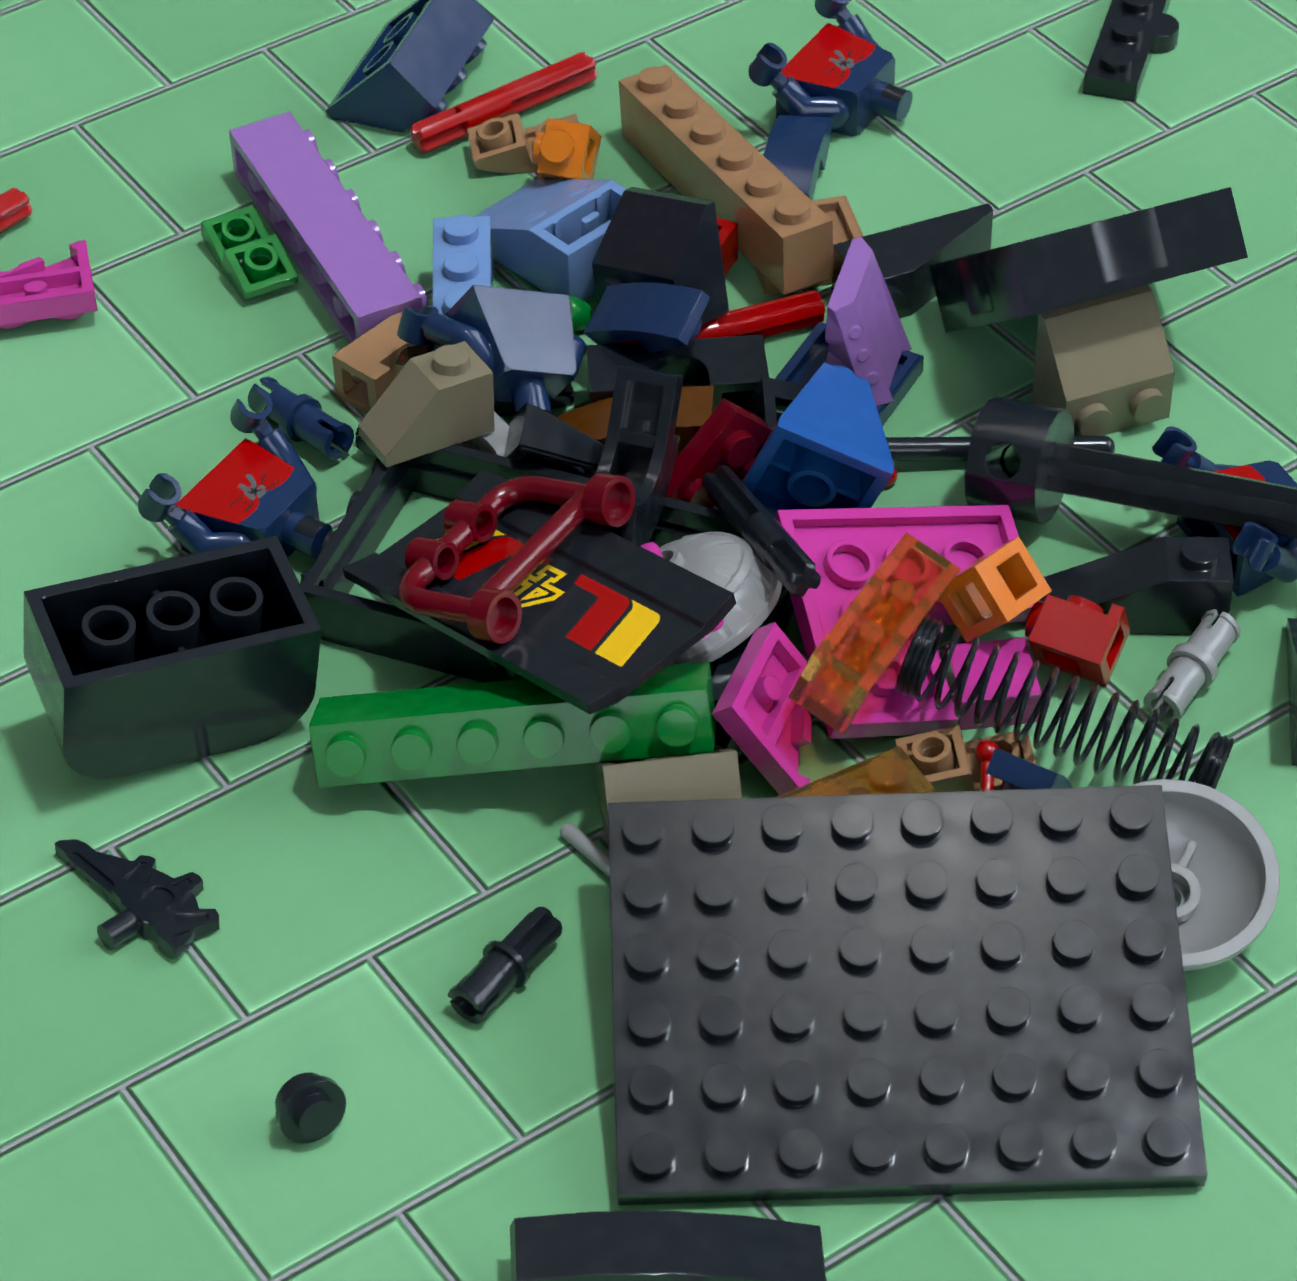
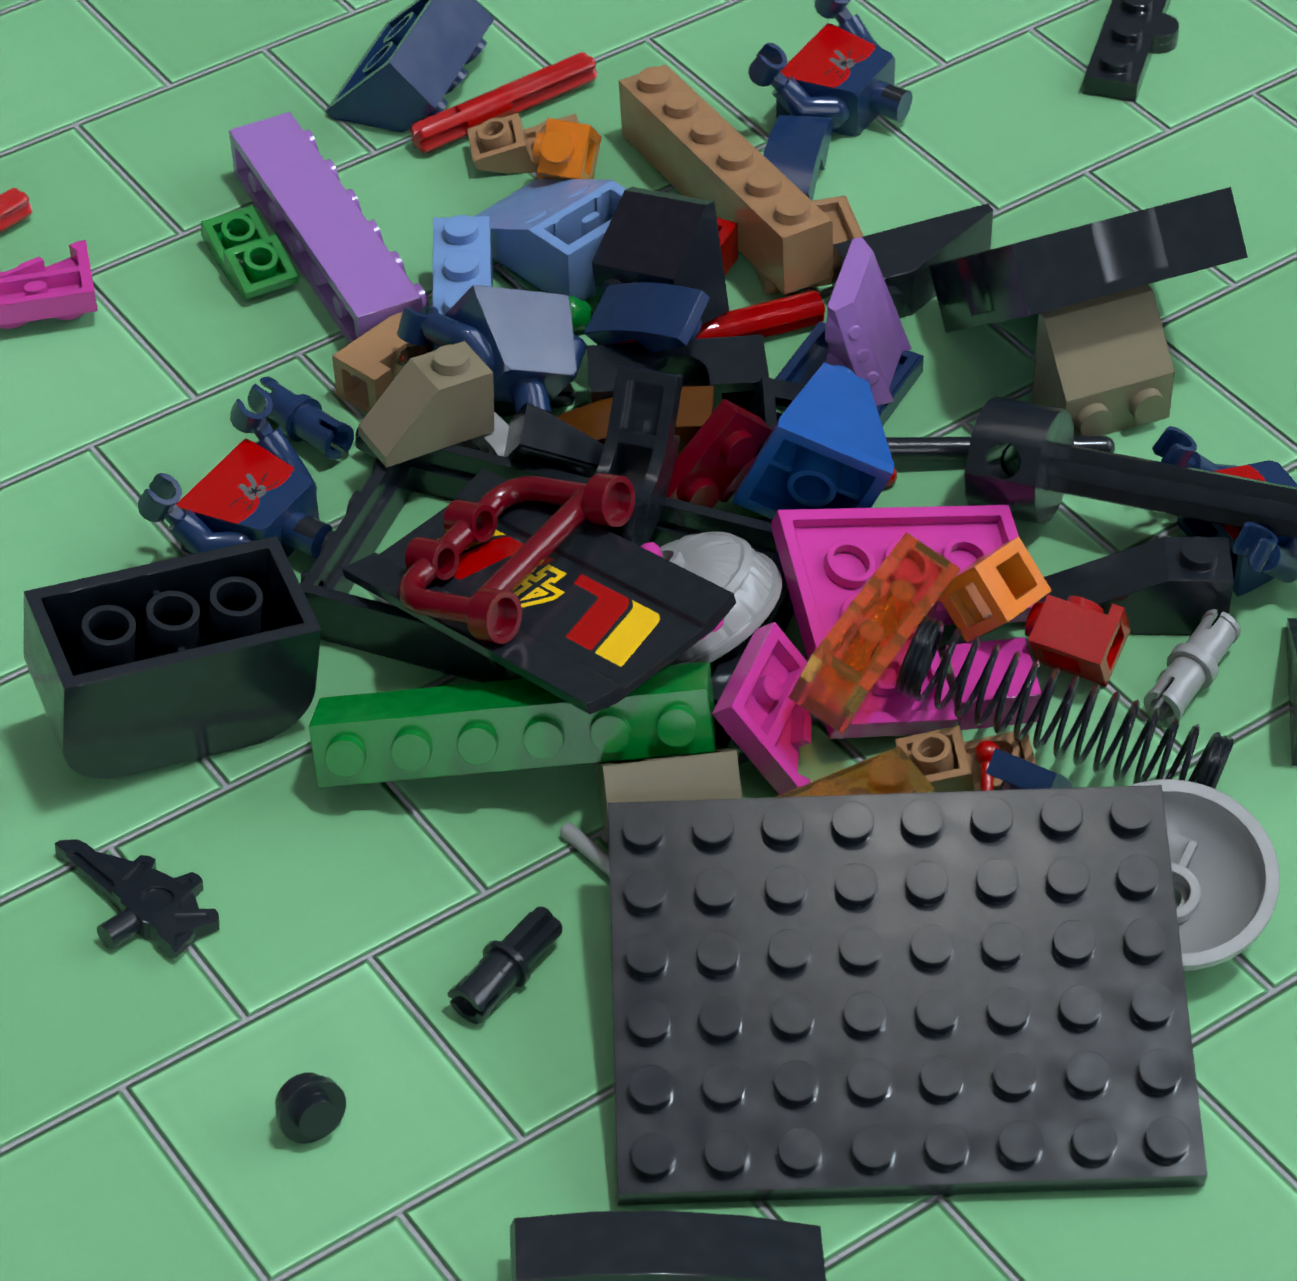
(762, 531): black axle -> none

